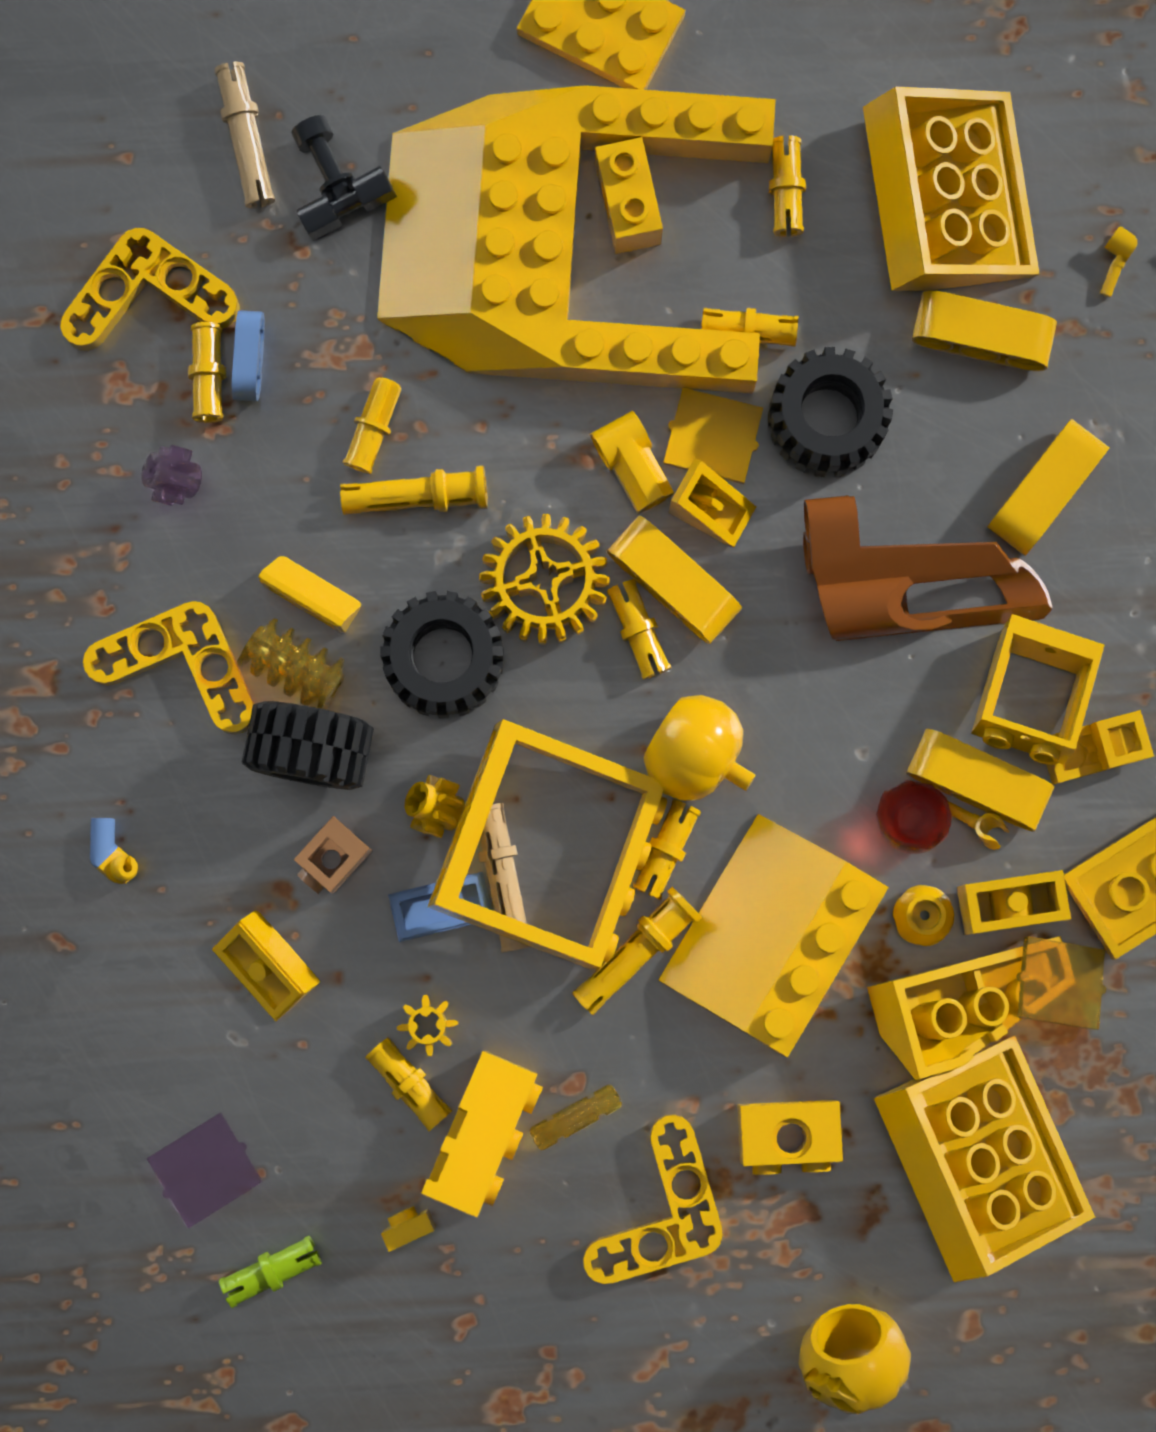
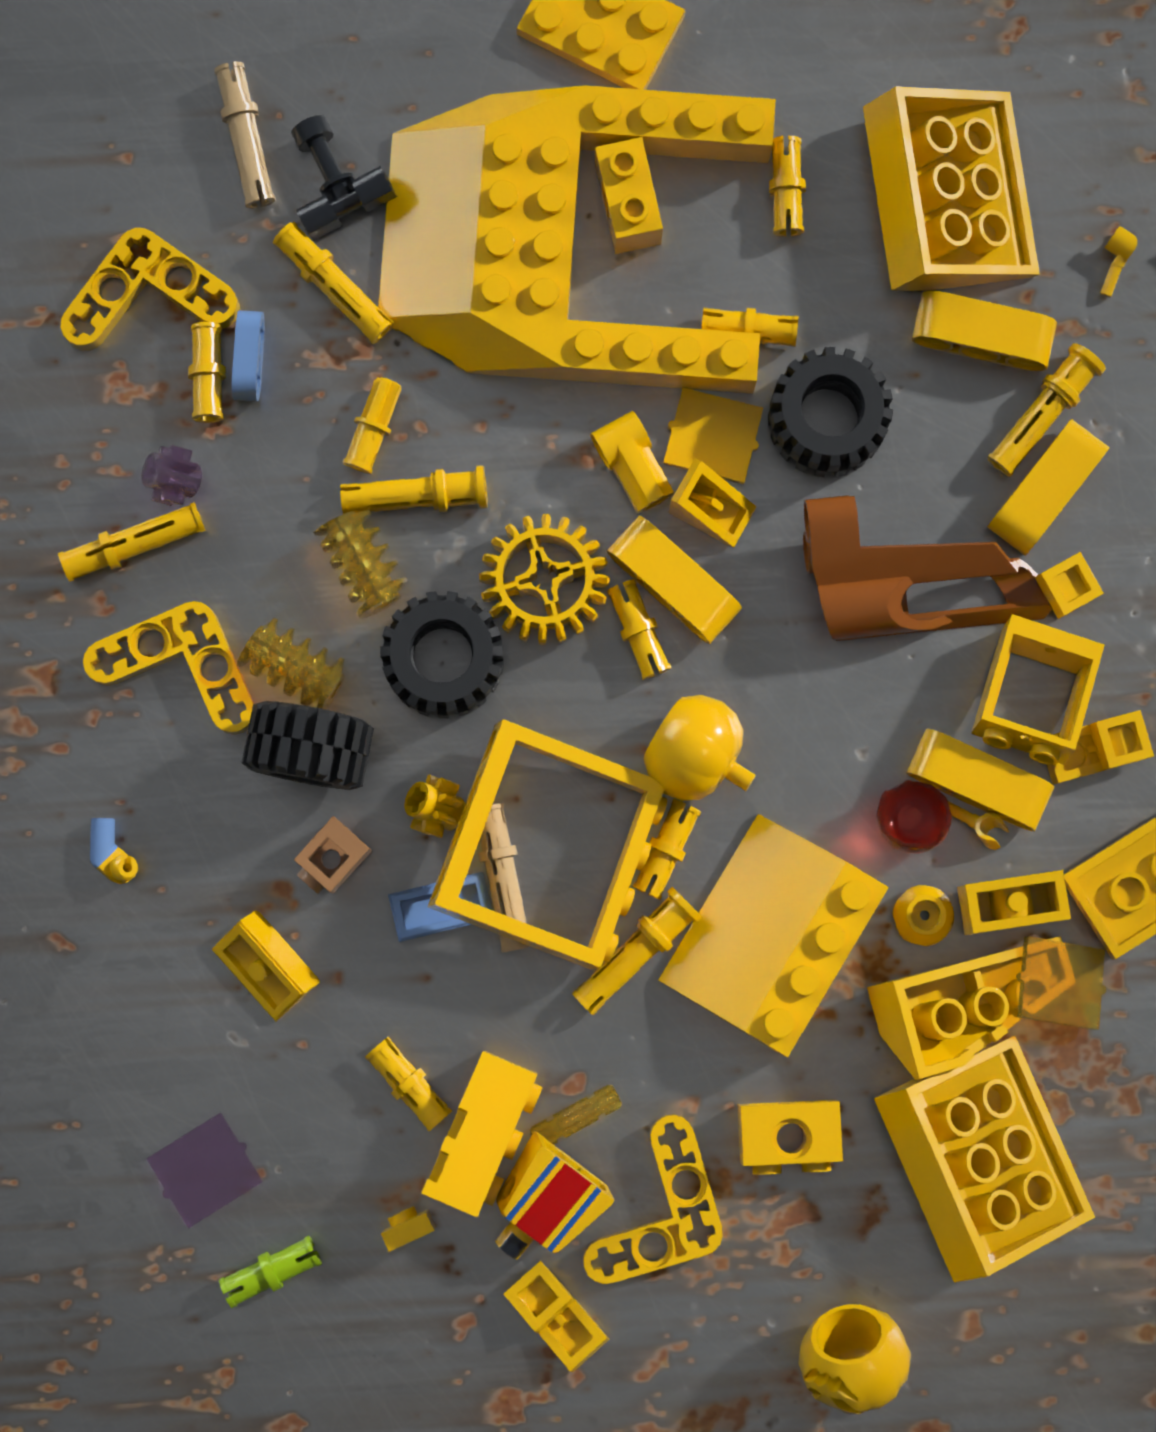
(130, 542): none -> yellow pin
(310, 593): yellow slope -> none
(319, 268): none -> yellow pin
(361, 562): none -> clear yellow piece
(413, 1026): yellow gear -> none
(548, 1199): none -> torso
(556, 1316): none -> yellow slope
(1058, 393): none -> yellow pin
(1069, 585): none -> yellow plate

